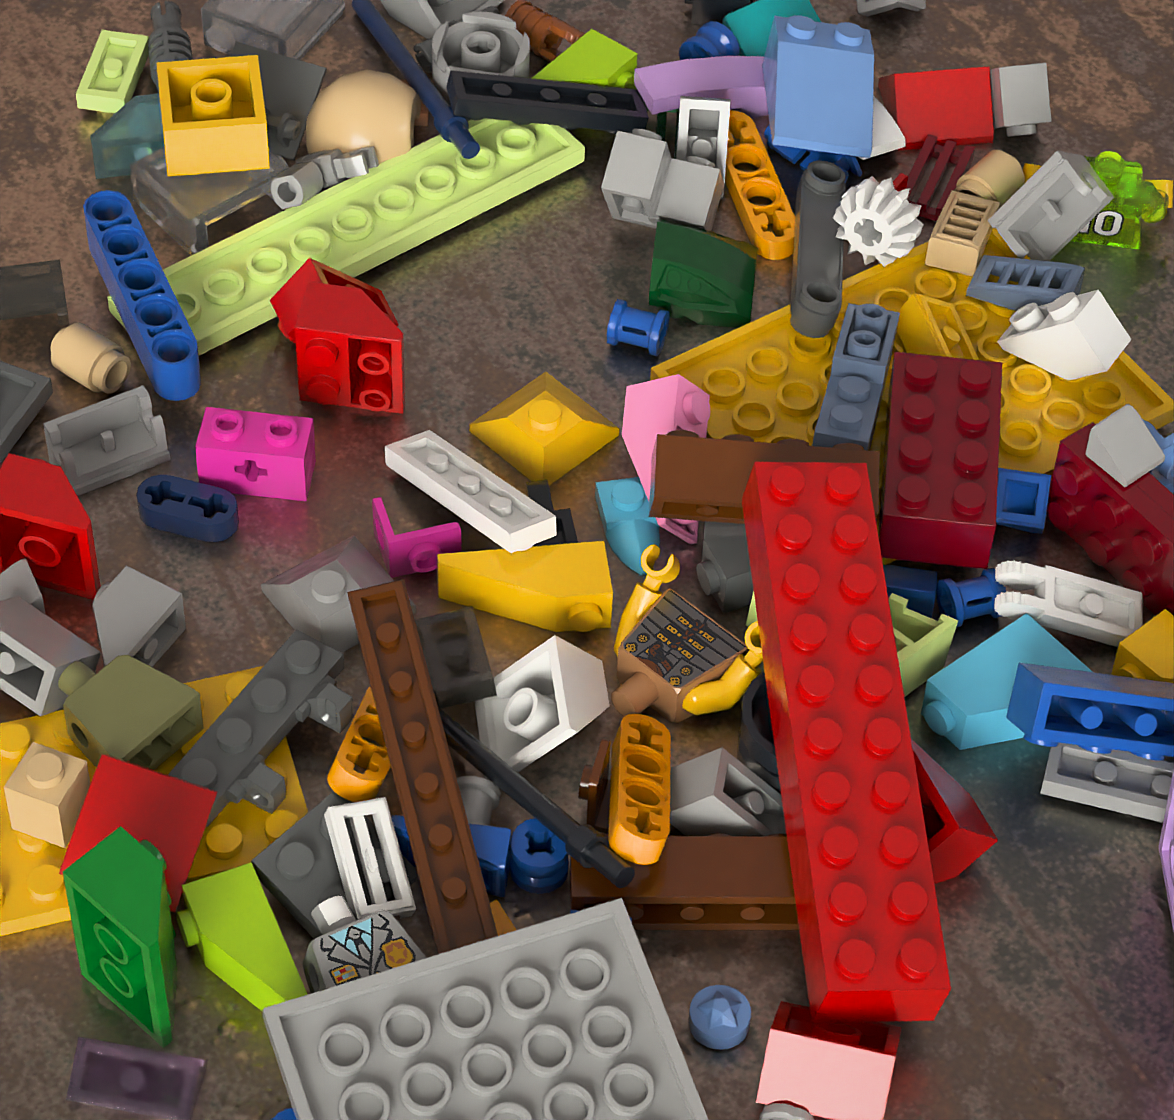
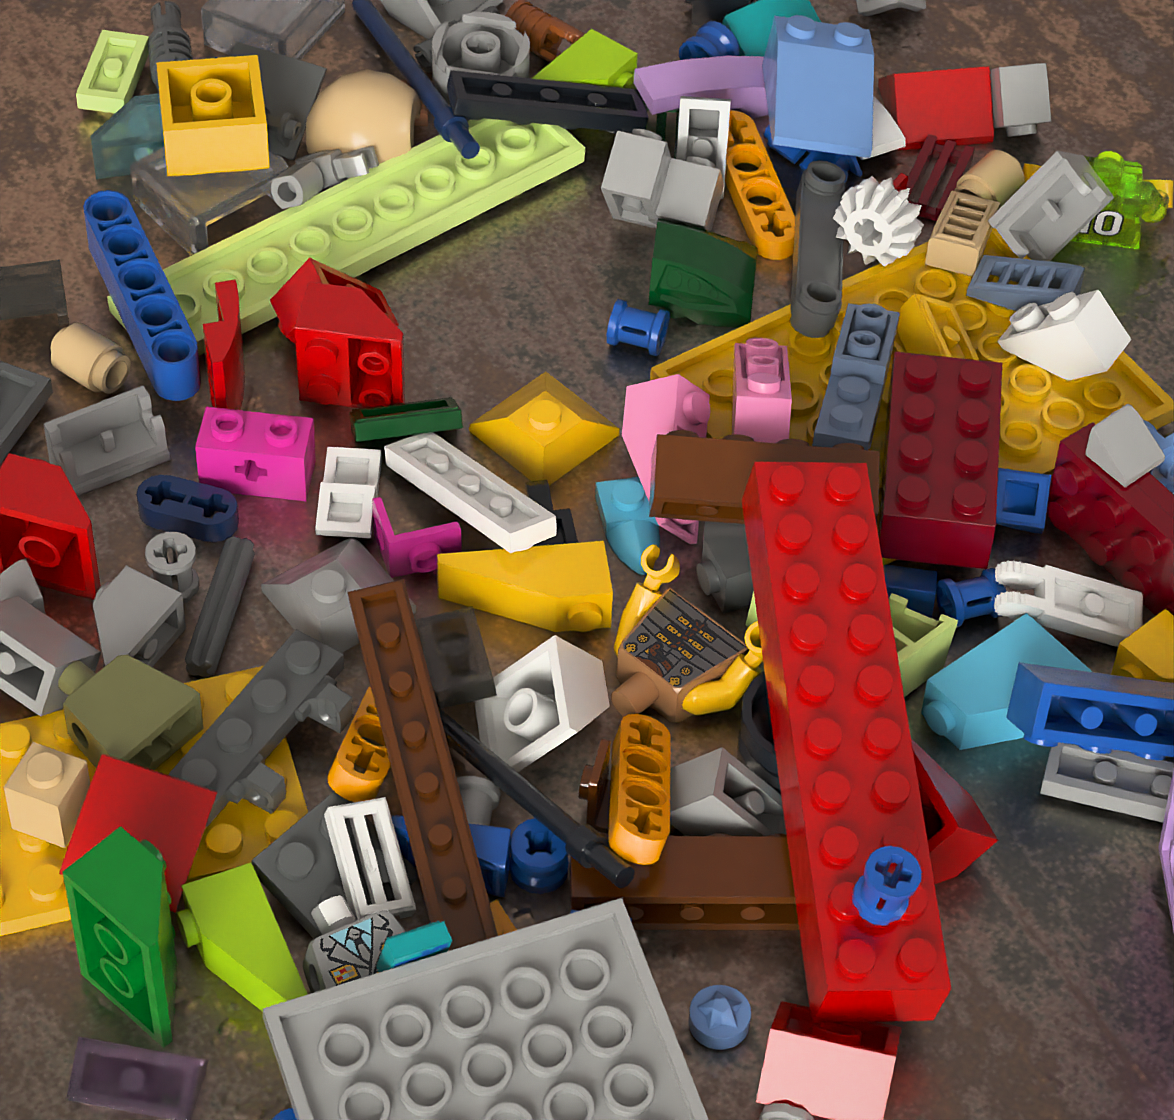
(183, 558): none -> light grey bush
(219, 607): none -> dark grey axle
(225, 350): none -> red slope
(348, 491): none -> white slope
(405, 419): none -> dark green tile
(414, 945): none -> teal tile
(761, 390): none -> bright pink slope
(871, 885): none -> blue bush

